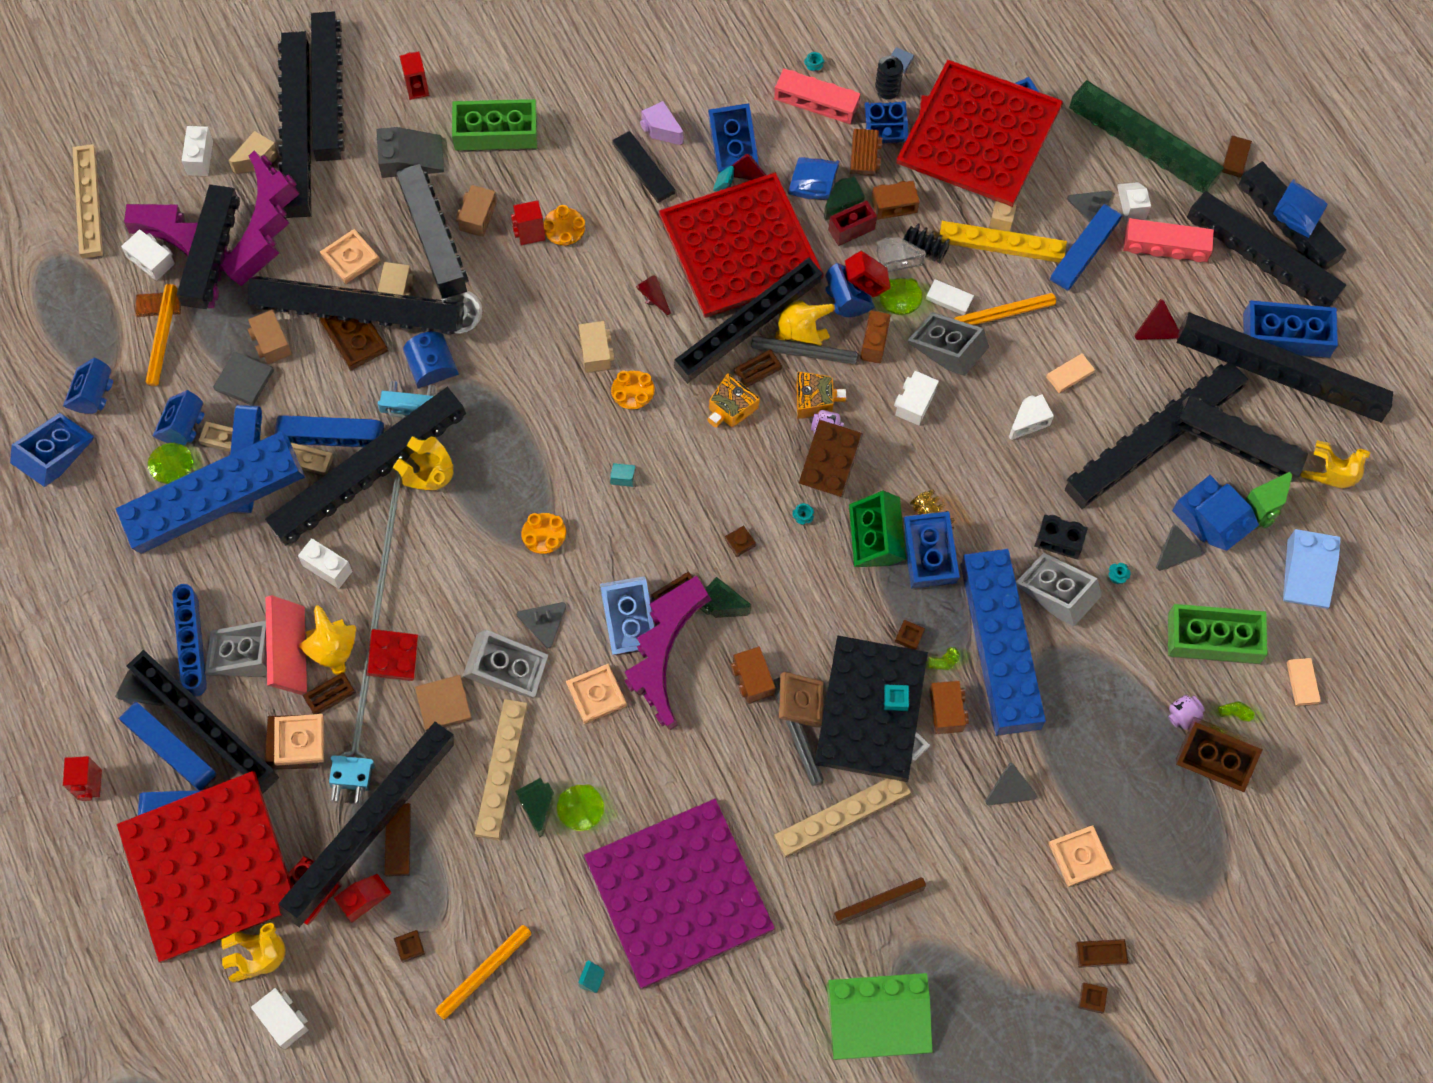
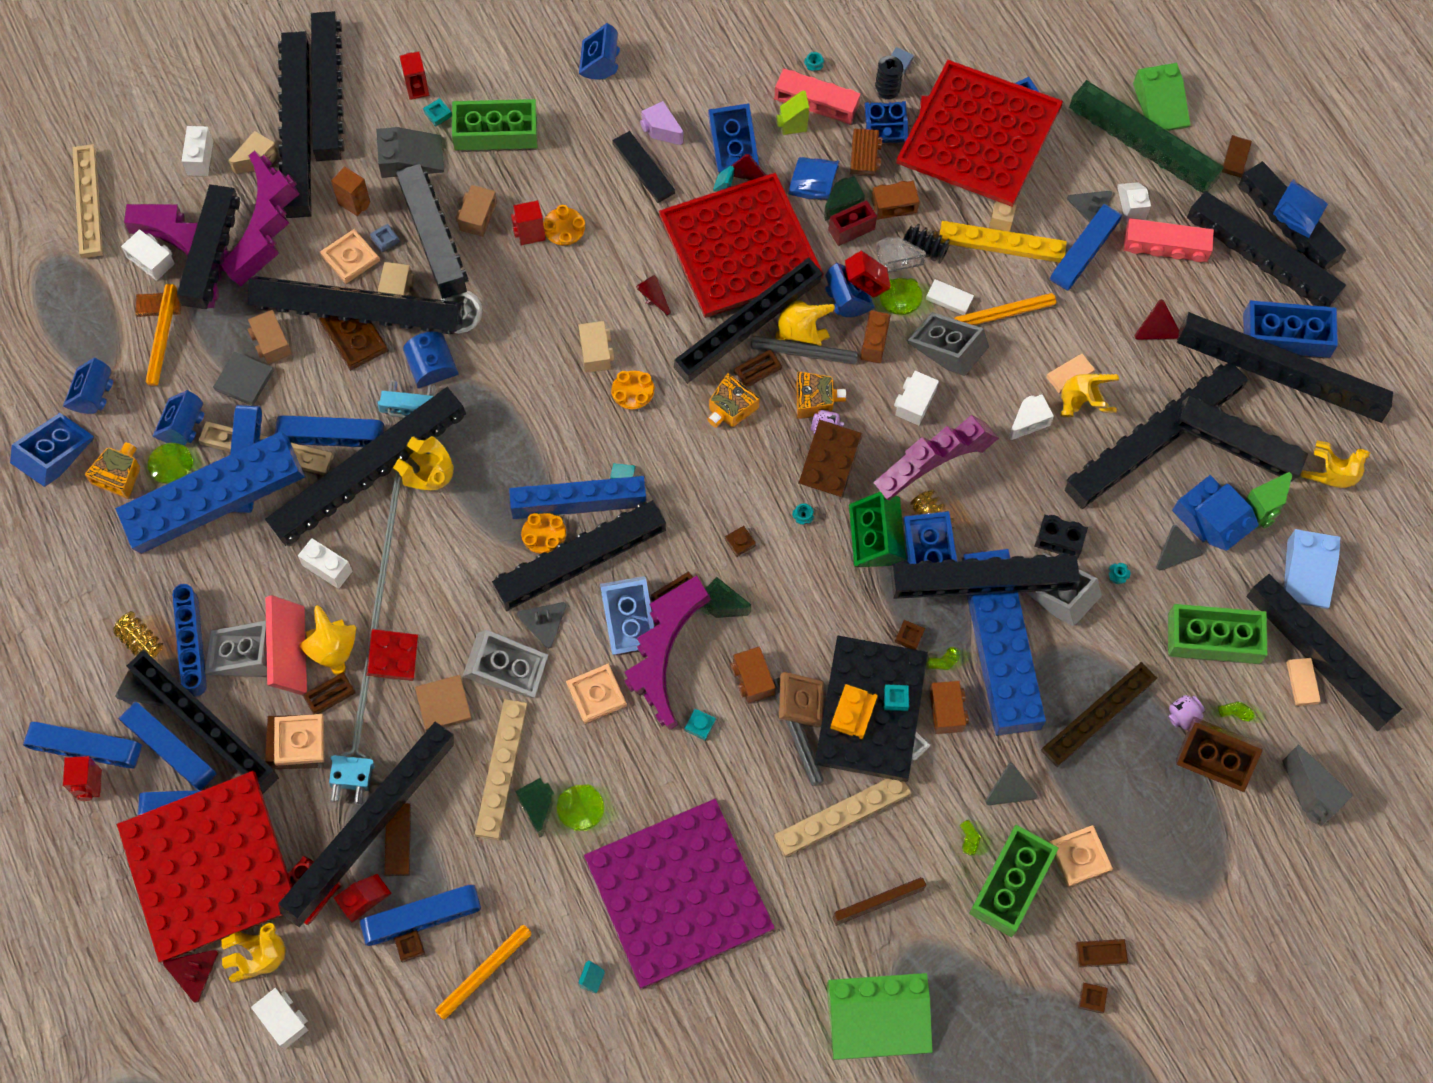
(81, 743): none -> blue beam
(115, 470): none -> torso
(136, 636): none -> clear yellow piece
(192, 972): none -> dark red piece
(351, 191): none -> dark orange brick
(384, 238): none -> sand blue tile
(420, 915): none -> blue beam
(437, 112): none -> teal plate
(577, 497): none -> blue brick
(579, 555): none -> black brick
(599, 53): none -> blue brick
(700, 724): none -> teal plate
(794, 114): none -> lime slope
(853, 711): none -> light orange plate
(926, 454): none -> magenta arch
(972, 838): none -> clear neon green arm
(985, 576): none -> black brick
(1013, 881): none -> bright green brick
(1083, 389): none -> yellow piece
(1098, 714): none -> dark brown plate
(1163, 96): none -> bright green slope
(1315, 787): none -> dark grey slope
(1324, 651): none -> black brick

